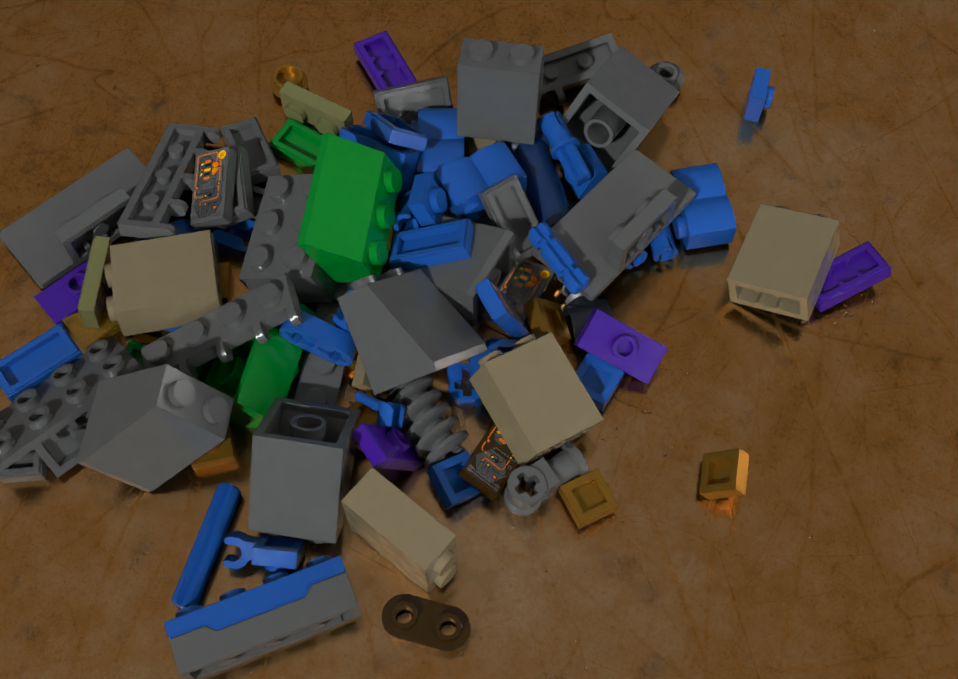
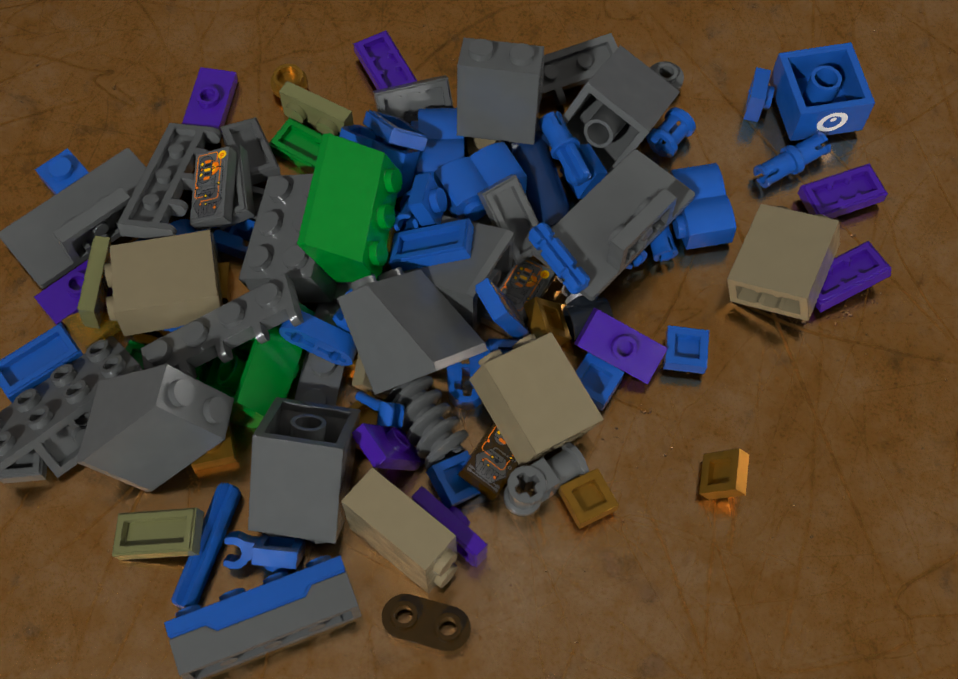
(61, 171): none -> blue plate
(158, 534): none -> olive tile
(211, 98): none -> dark purple plate
(468, 543): none -> dark purple plate
(672, 139): none -> blue bush
(686, 349): none -> blue plate
(792, 159): none -> blue pin
(821, 91): none -> blue brick
(843, 192): none -> dark purple plate

